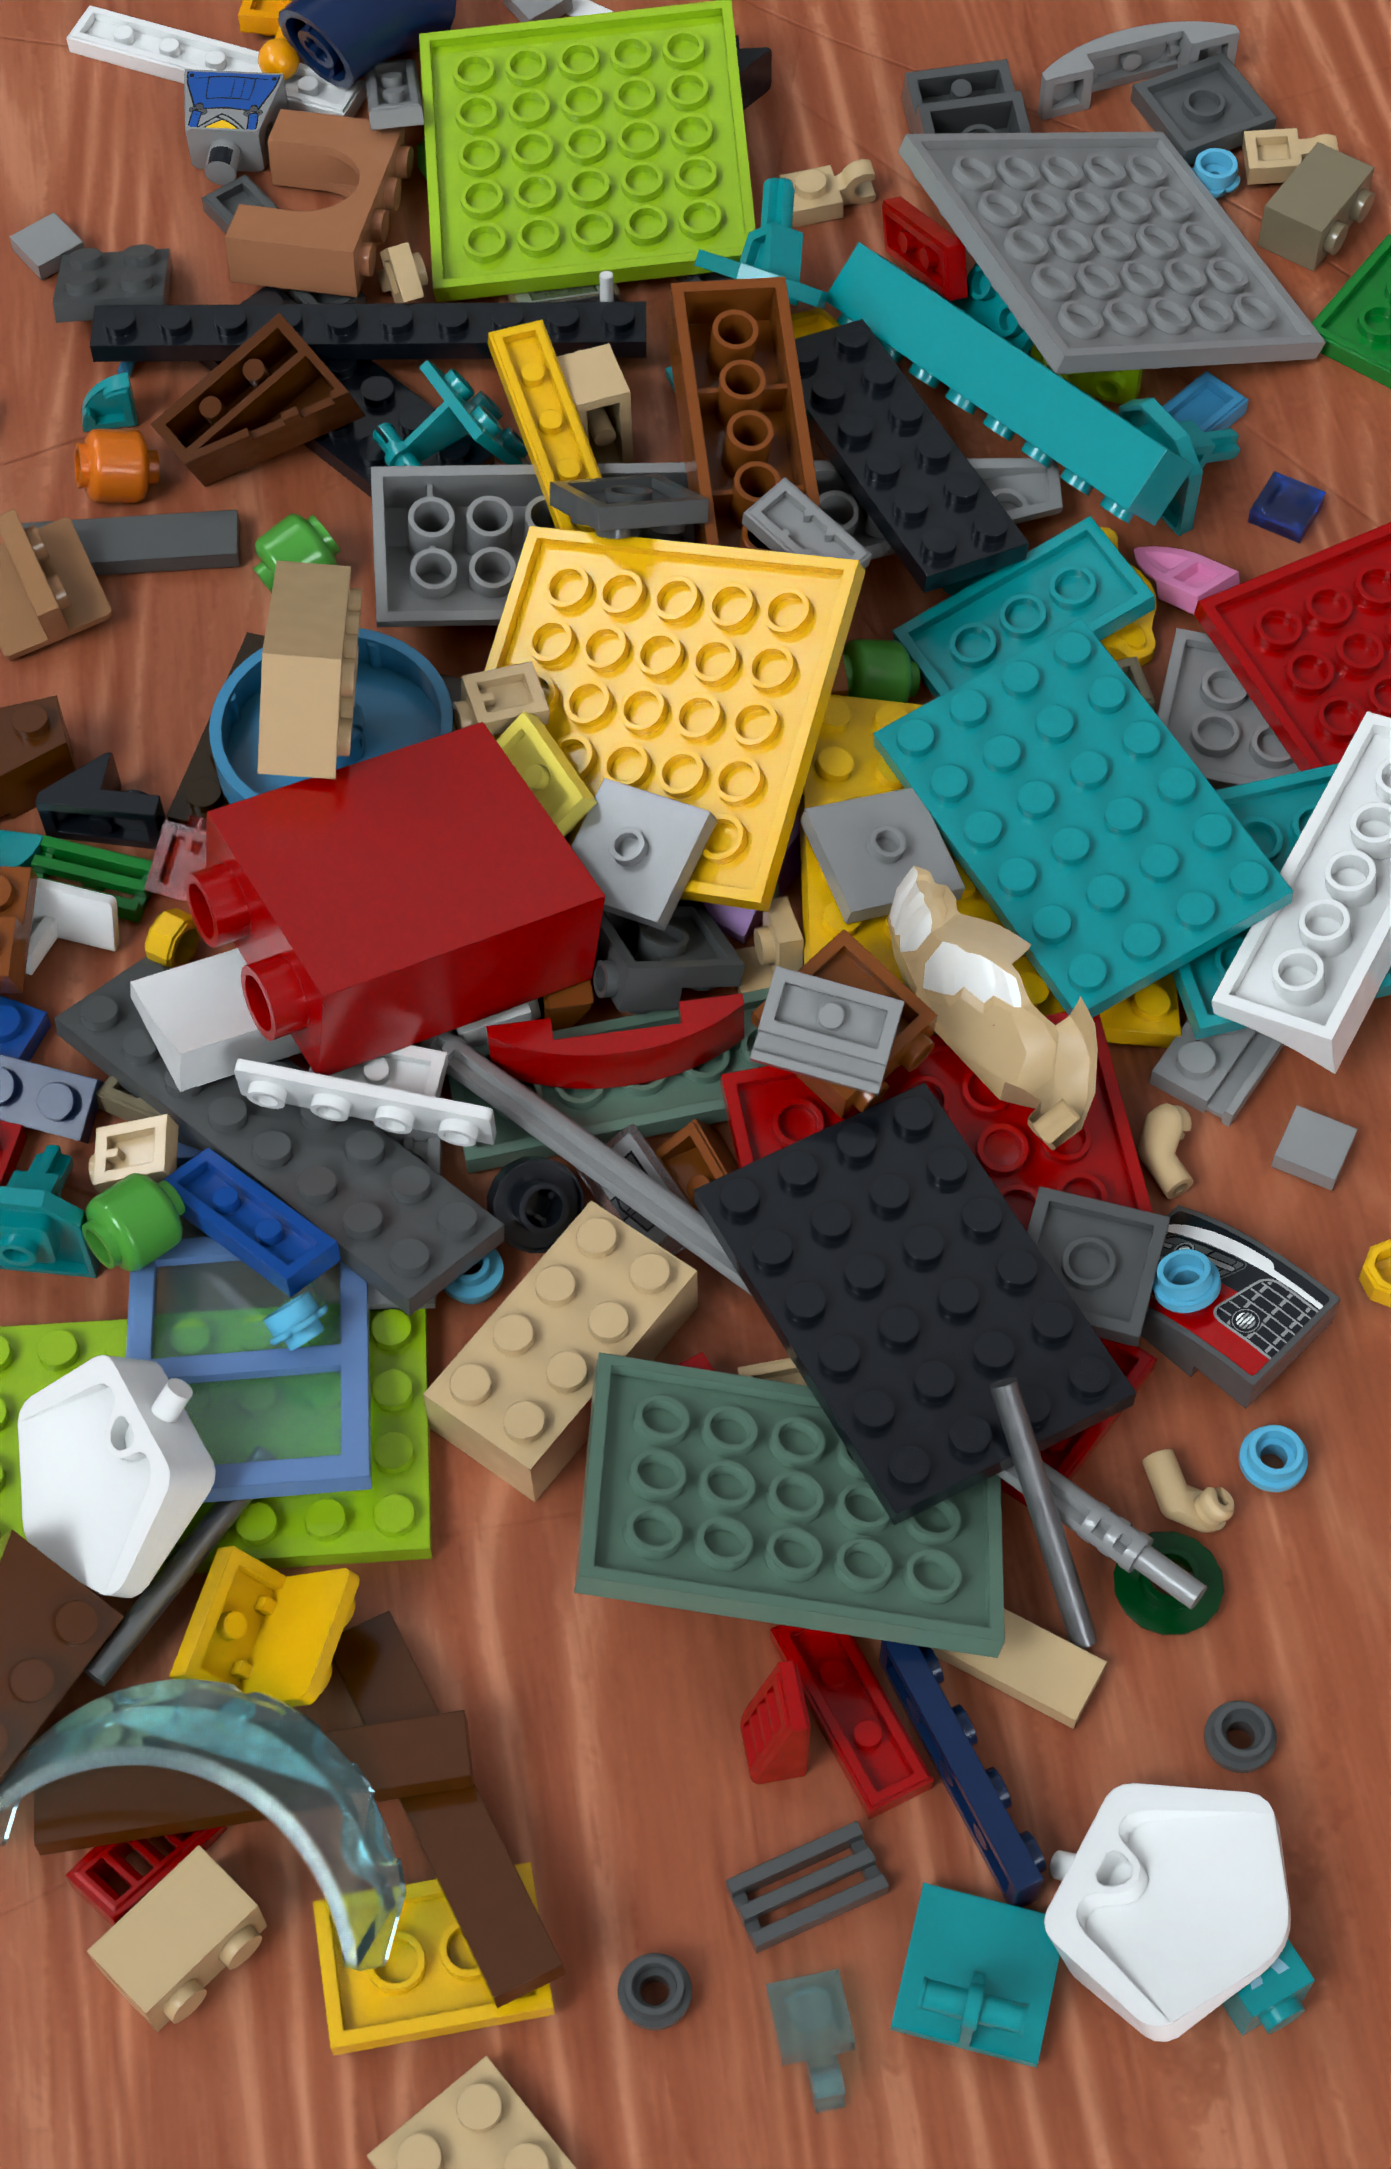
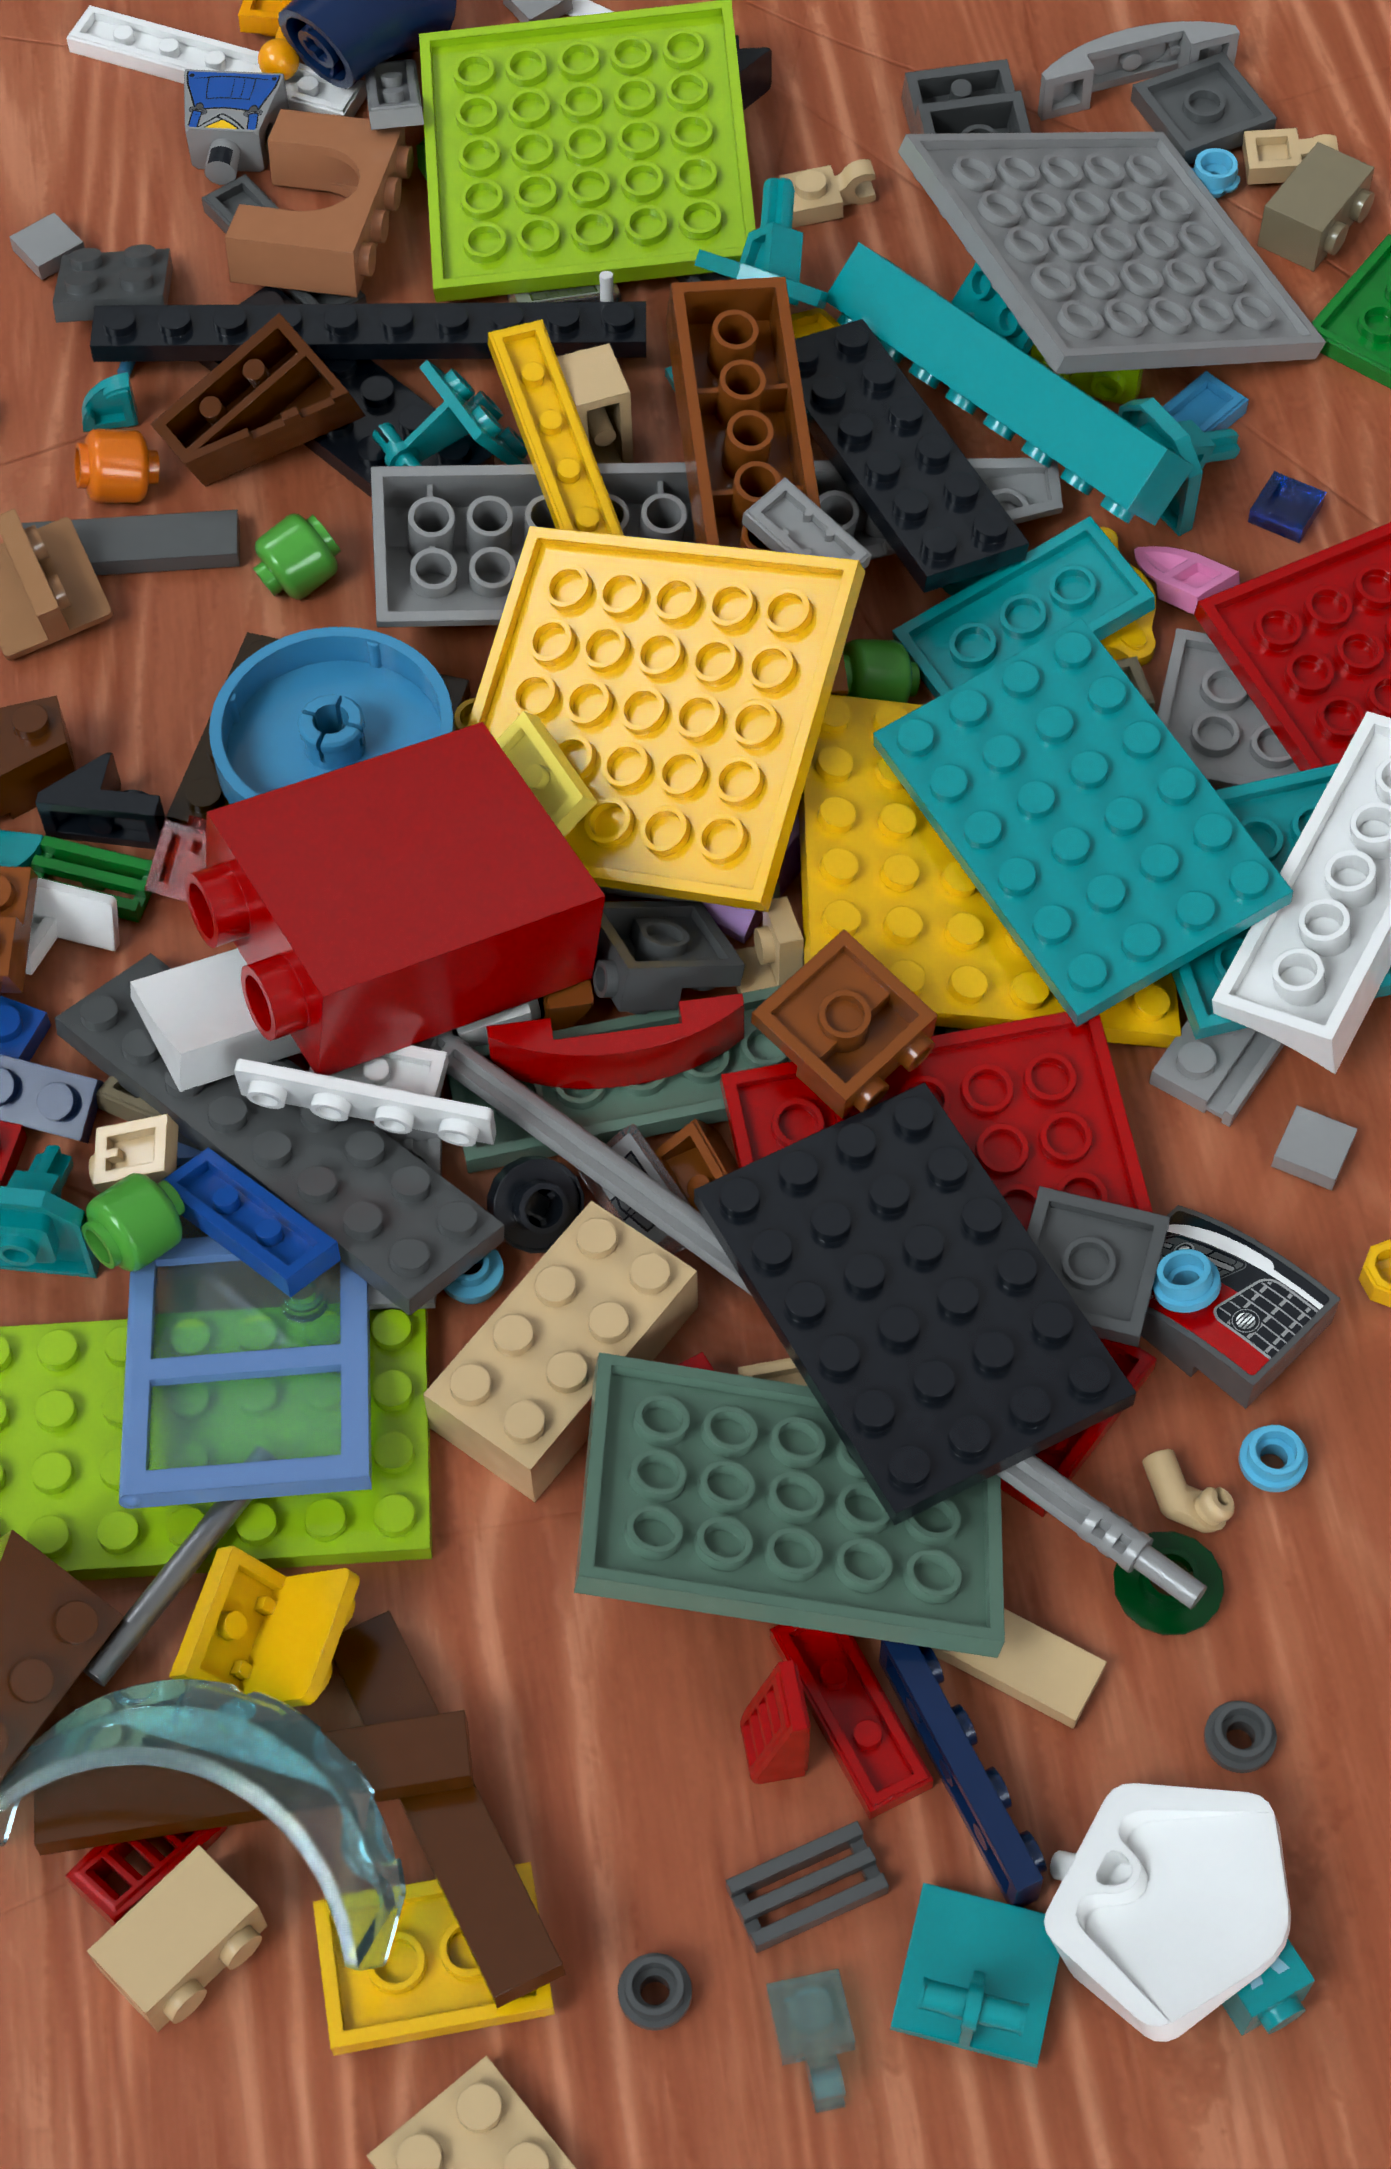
(111, 1471): white animal -> none
(172, 938): yellow tile -> none
(296, 1321): medium azure plate -> none
(308, 670): tan brick -> none
(402, 273): tan plate -> none
(500, 697): tan bracket -> none
(629, 502): dark grey plate -> none
(641, 850): light grey plate -> none
(827, 1030): light grey plate -> none
(871, 847): light grey plate -> none
(925, 248): red tile -> none
(969, 981): tan animal -> none
(1043, 1512): flat silver bar -> none
(1158, 1146): tan arm -> none

